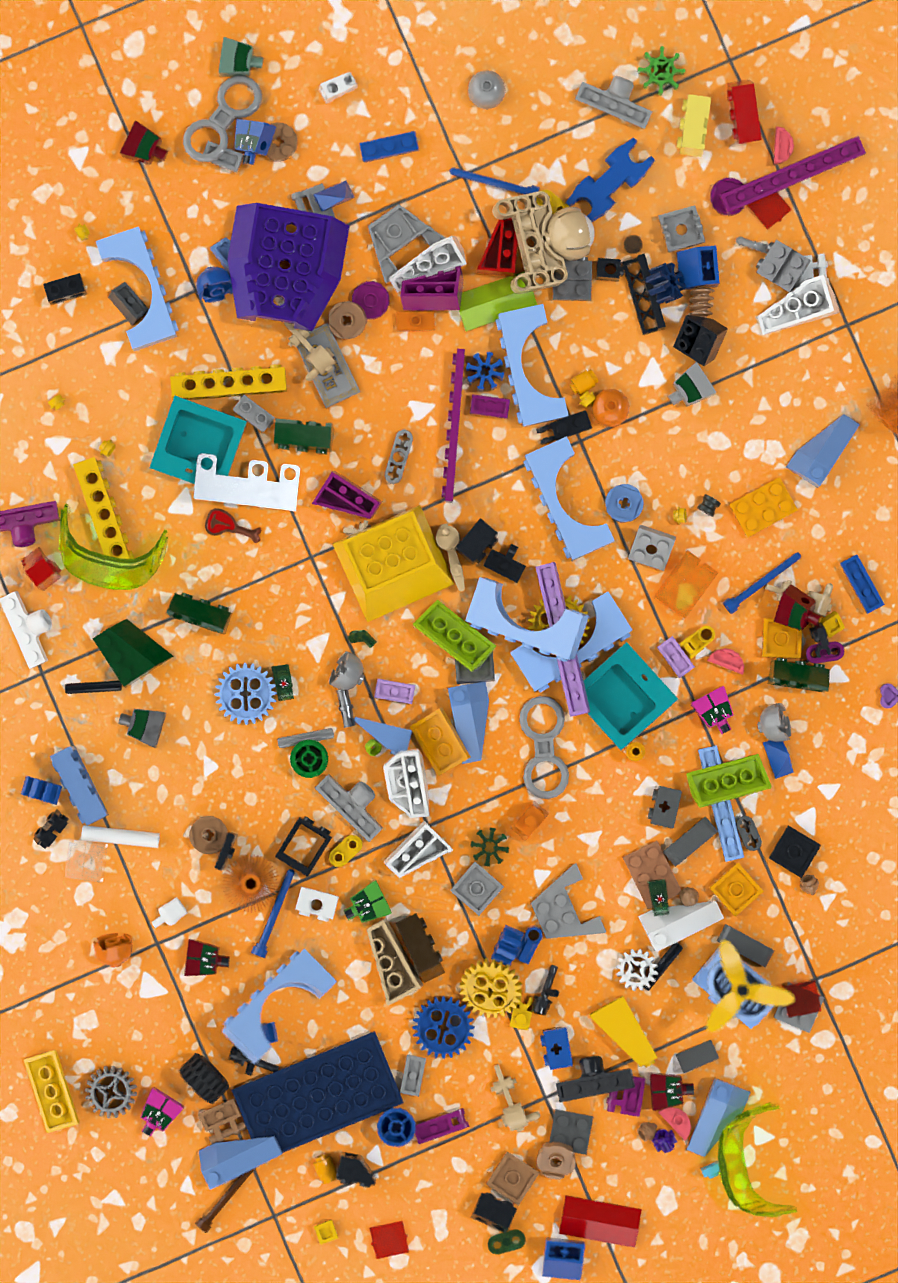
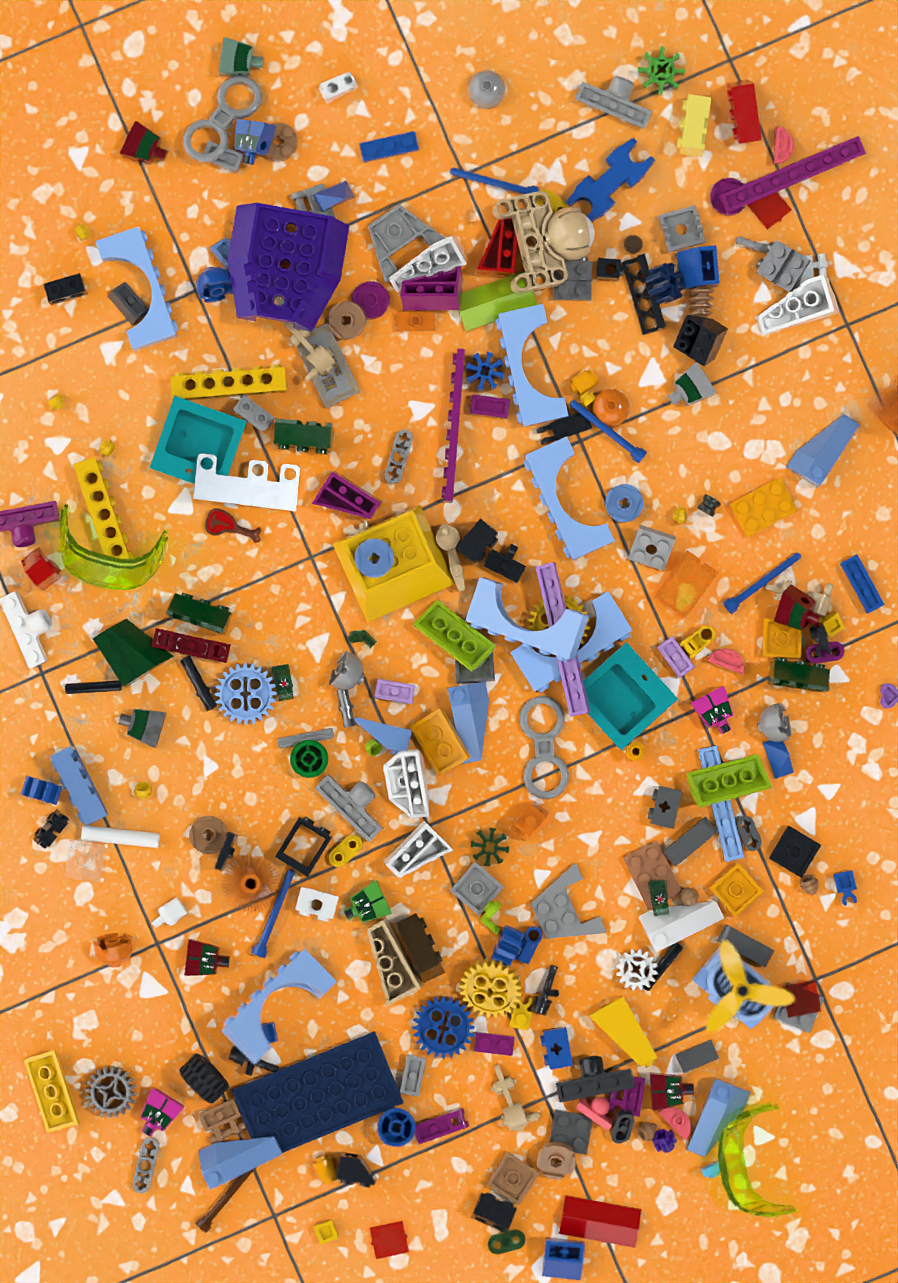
(143, 790): none -> yellow plate
(147, 1180): none -> light grey beam
(191, 645): none -> dark red slope
(202, 690): none -> black pin
(367, 566): none -> medium blue plate
(491, 908): none -> lime plate
(494, 1043): none -> magenta plate
(596, 1111): none -> coral tile
(622, 1126): none -> black plate
(636, 452): none -> blue piece
(845, 883): none -> blue plate

